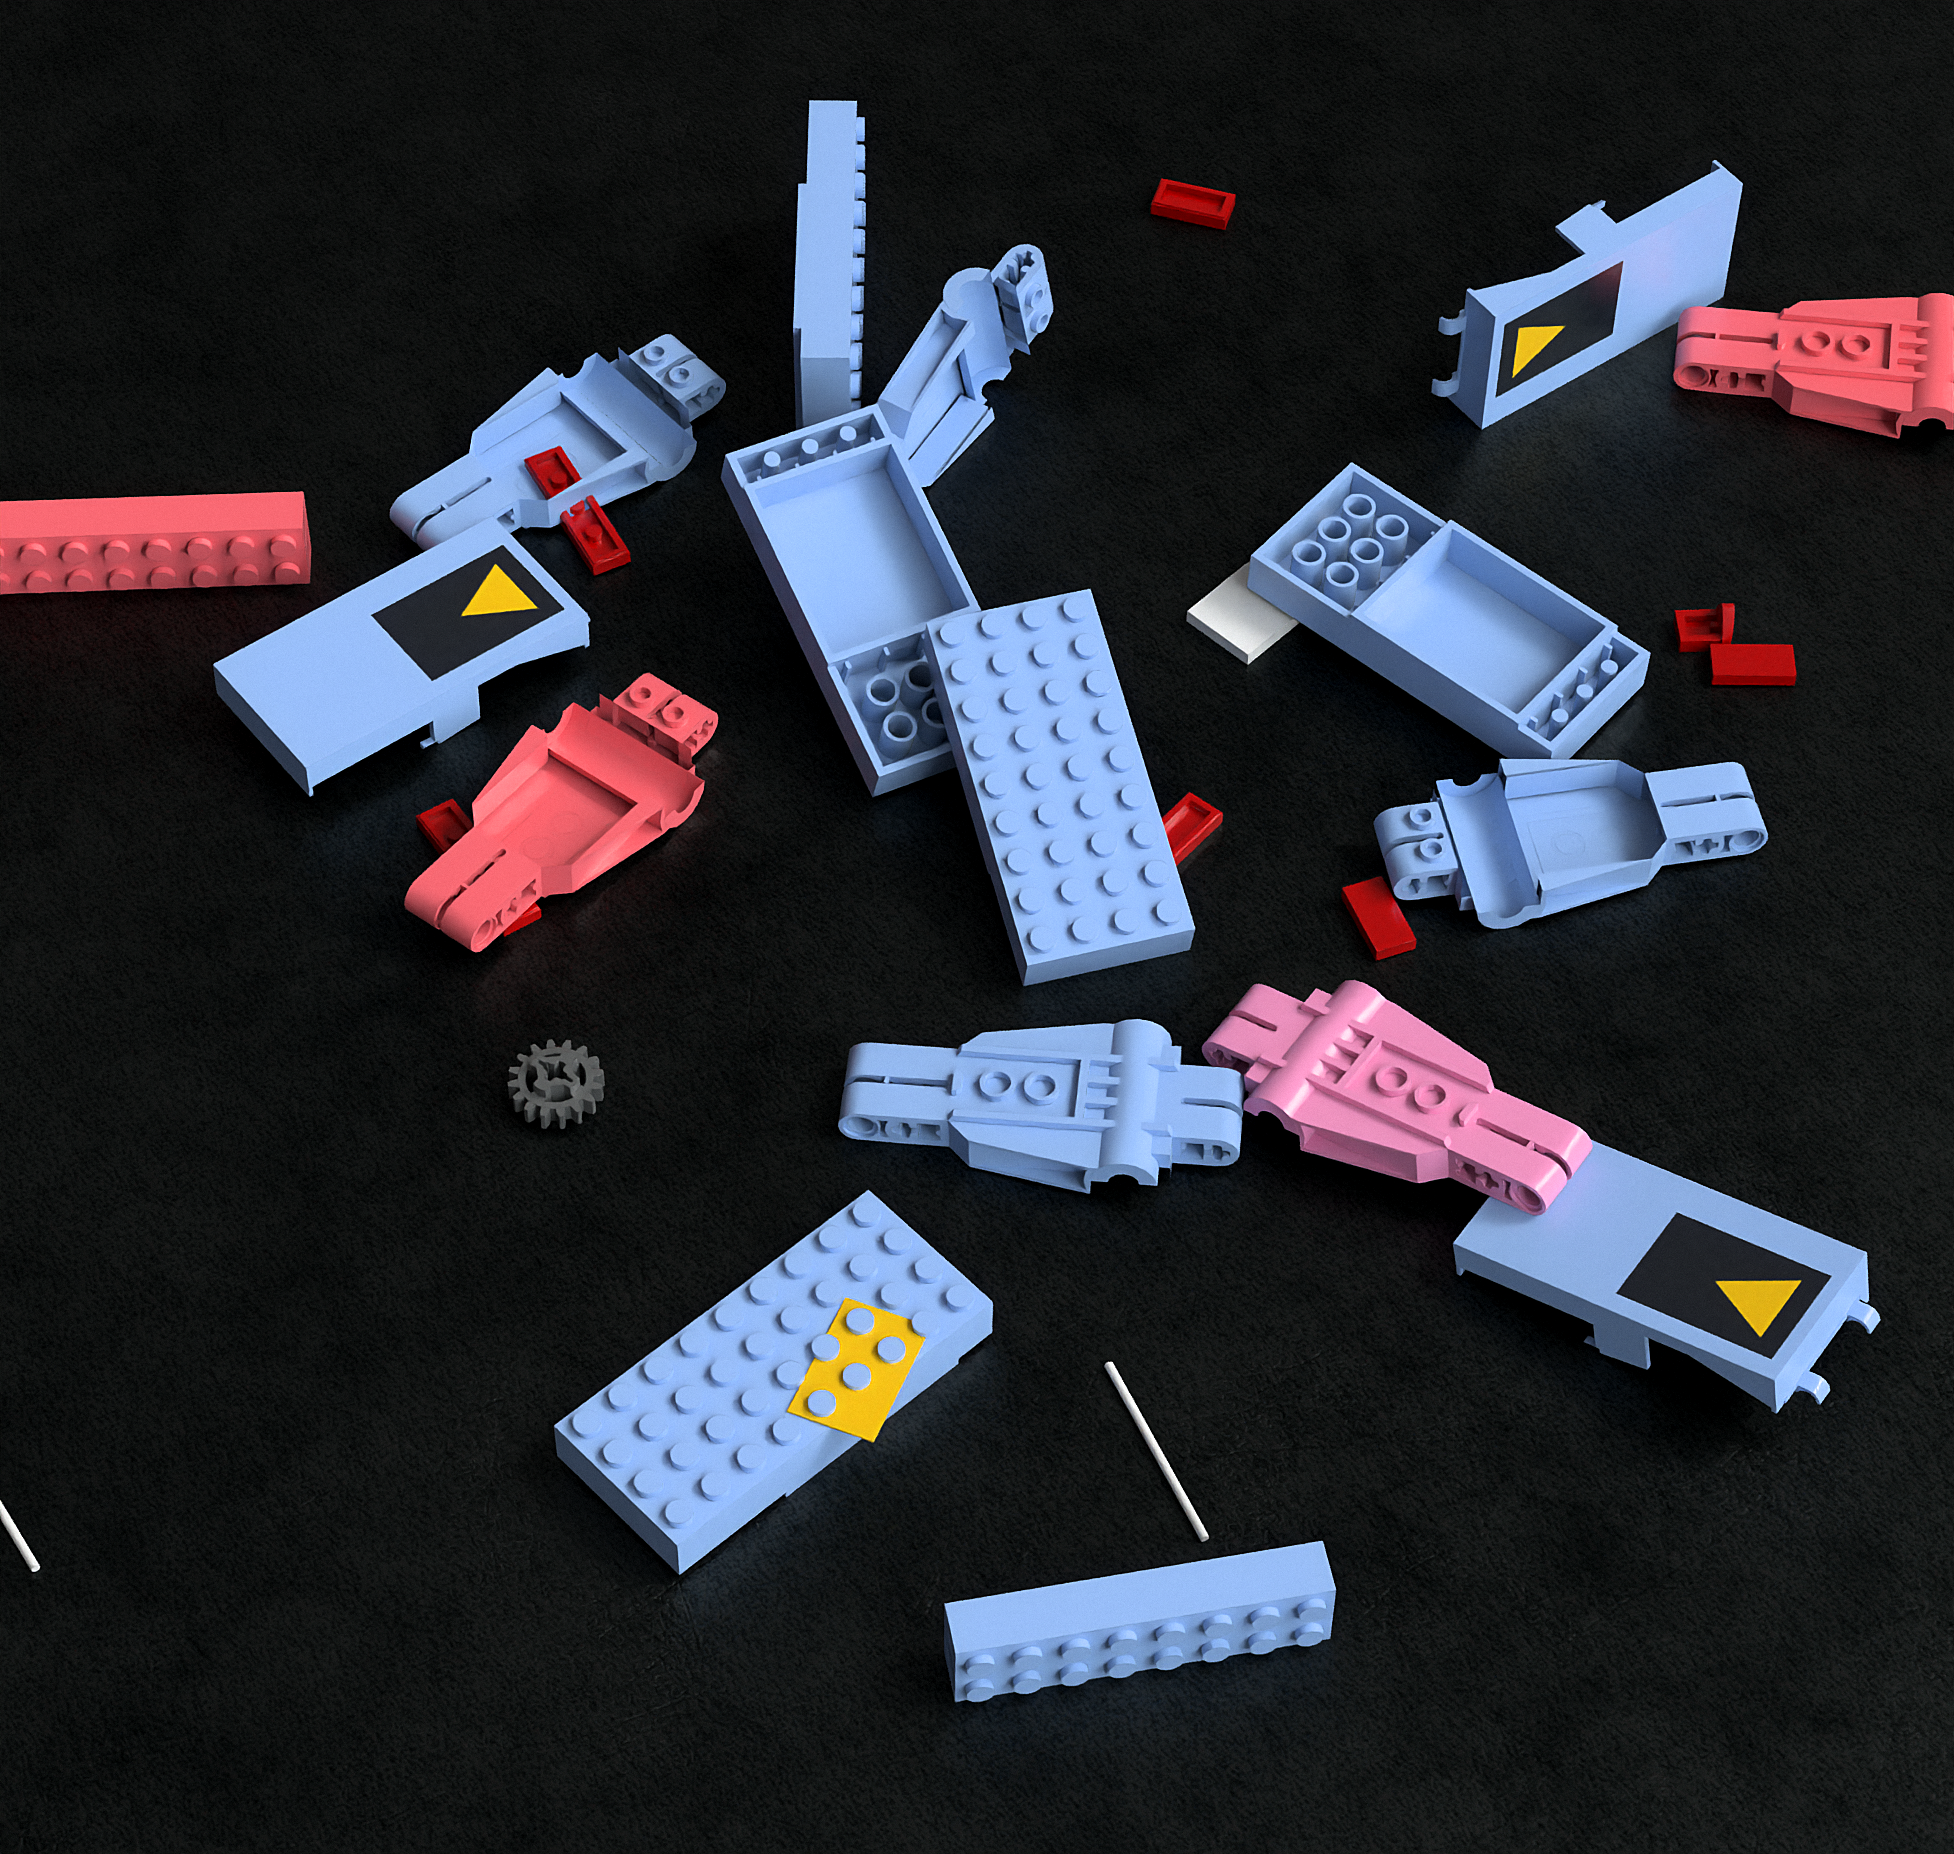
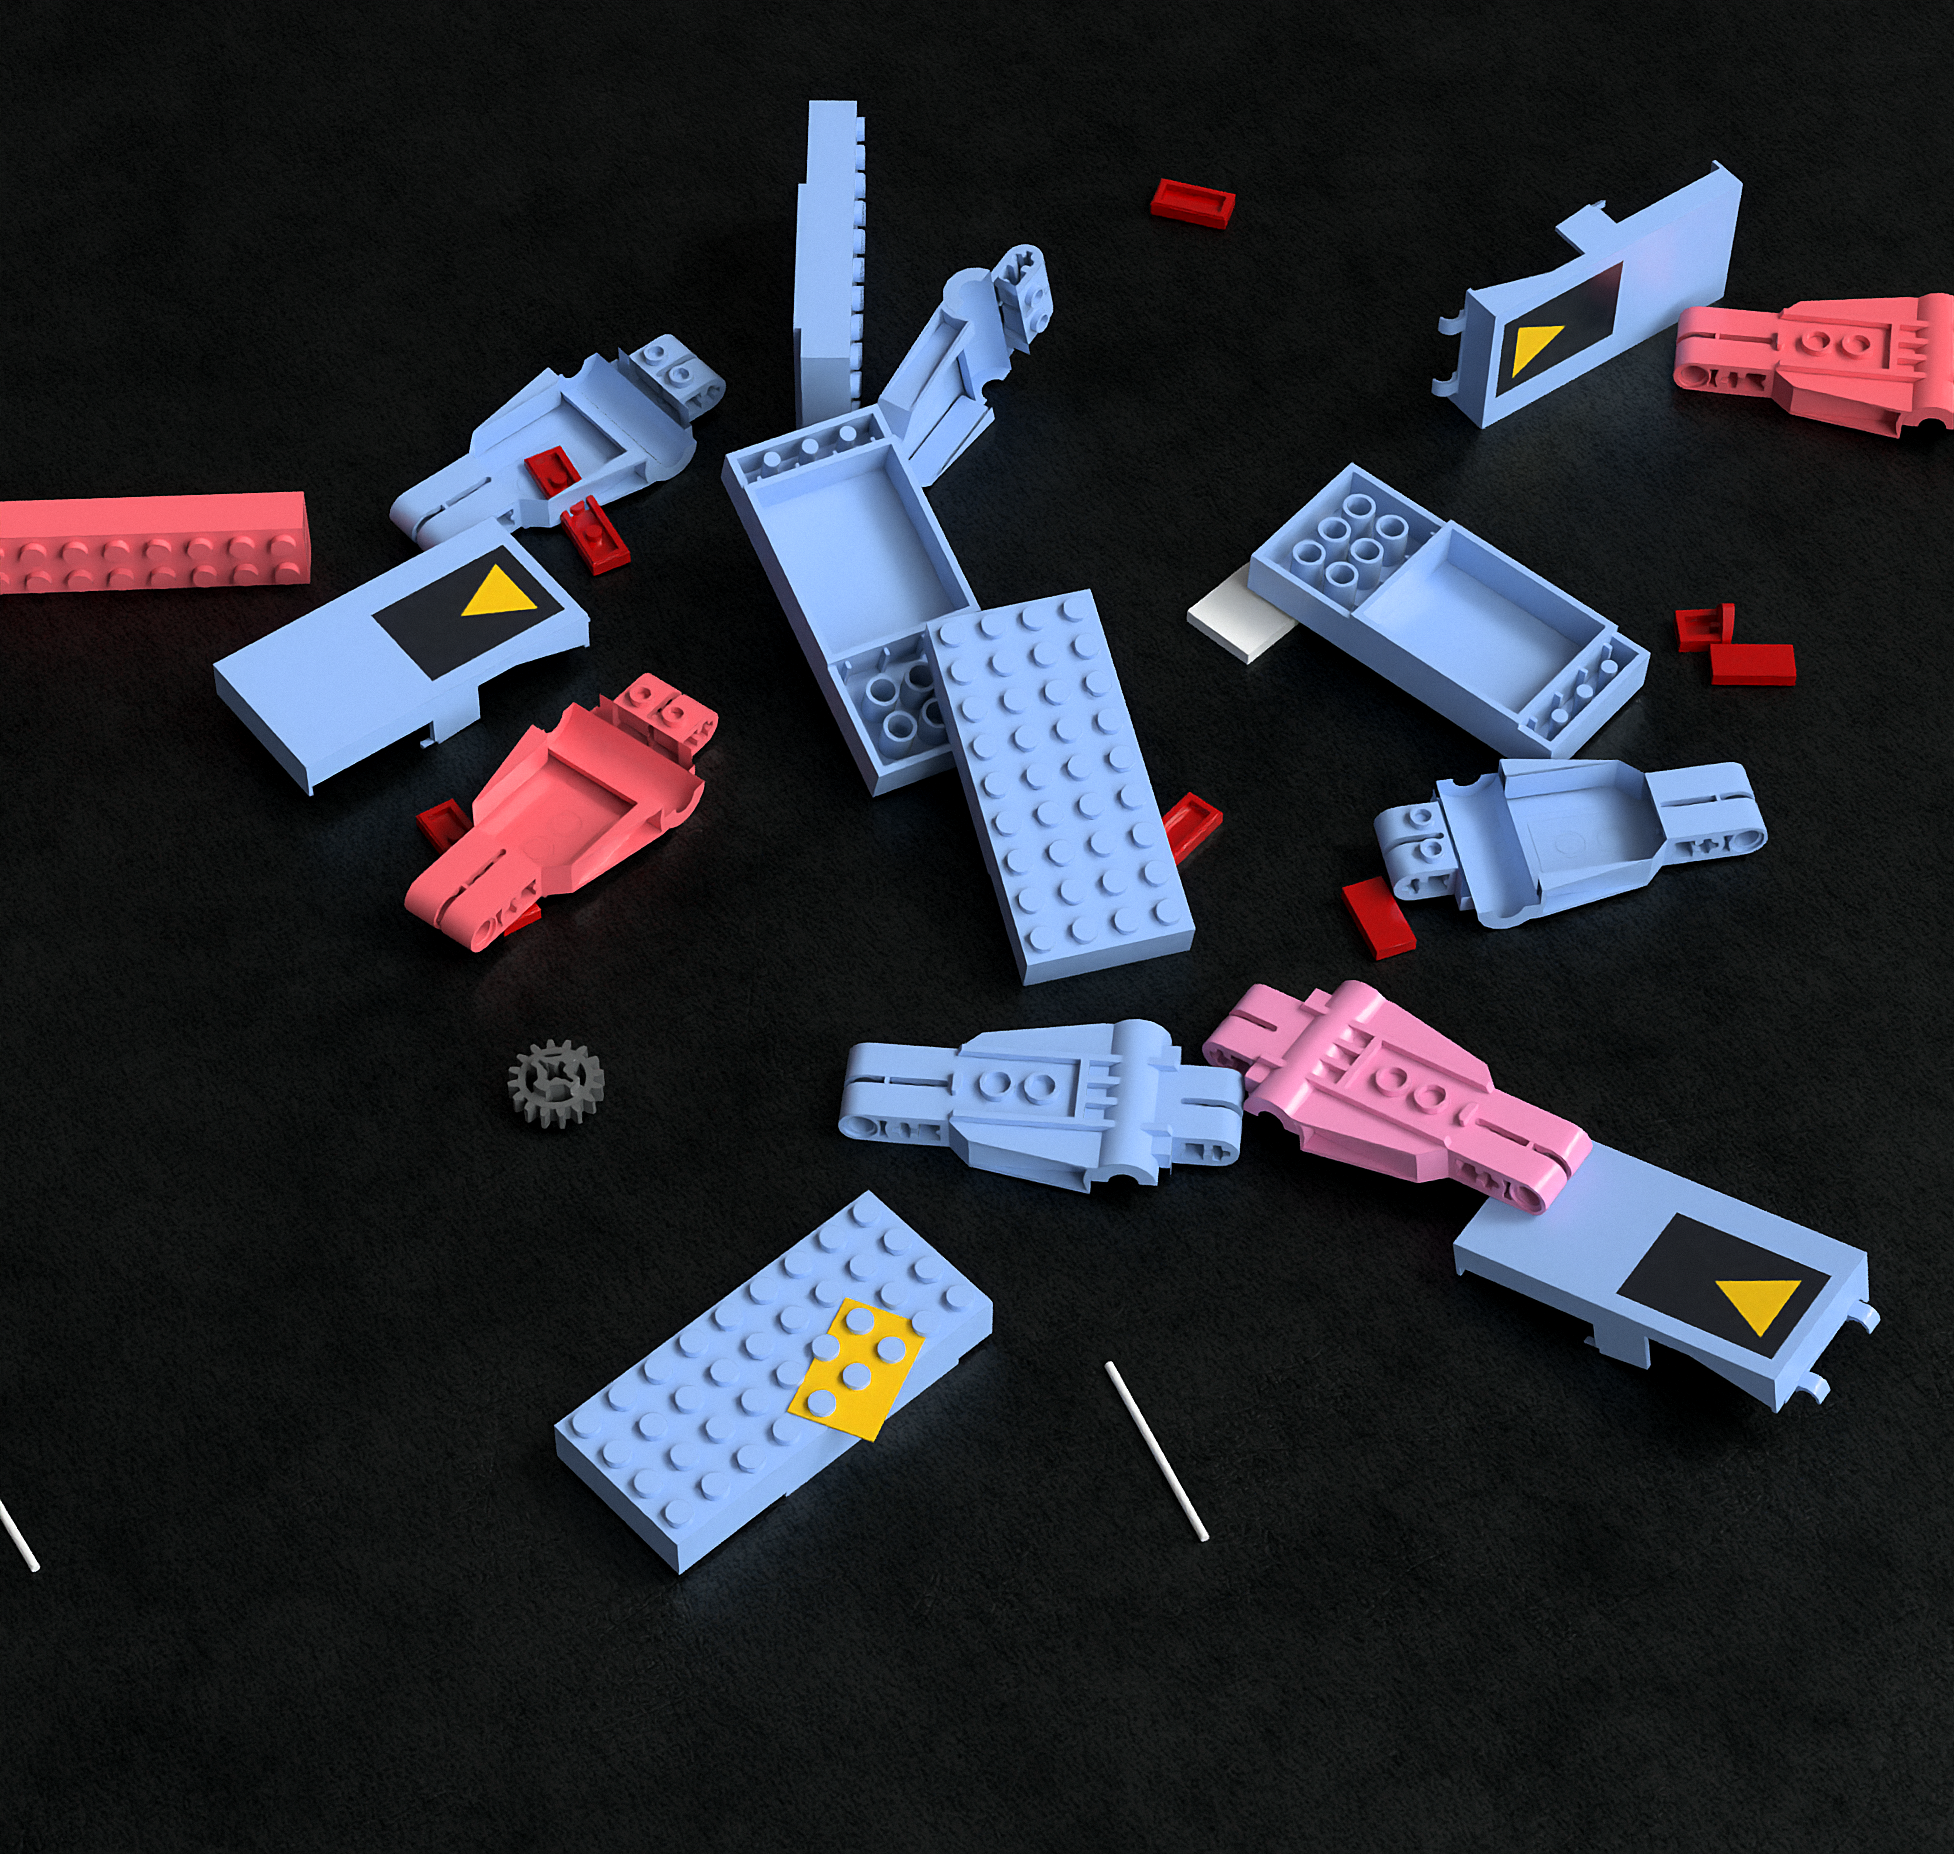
(1138, 1621): light blue brick -> none

